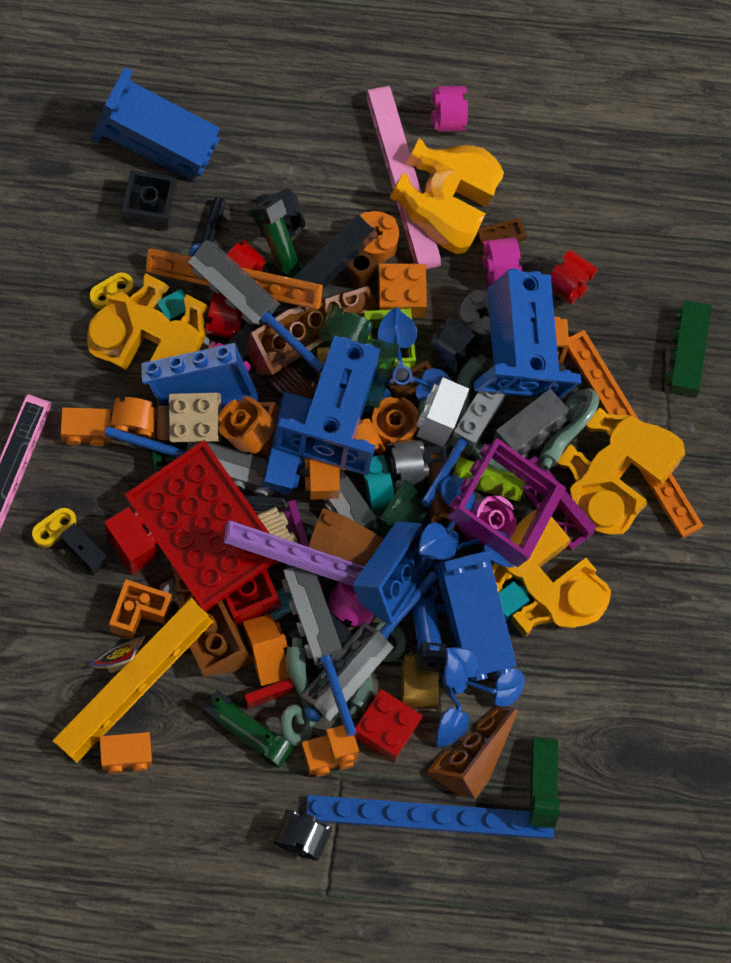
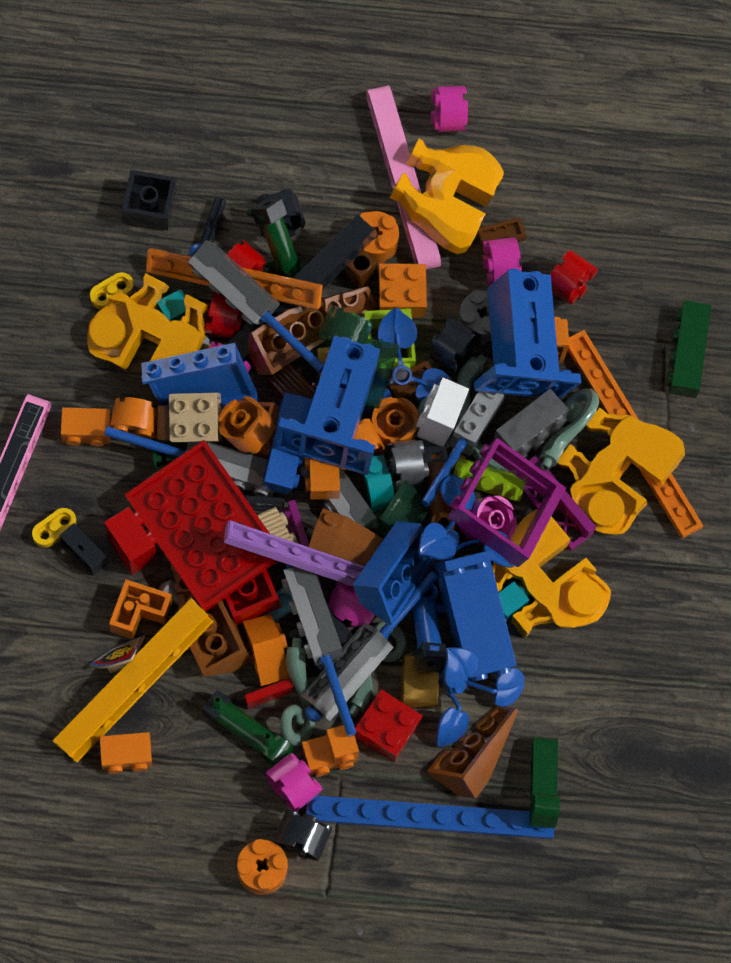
(156, 128): blue brick -> none
(257, 853): none -> orange brick
(291, 781): none -> dark pink brick

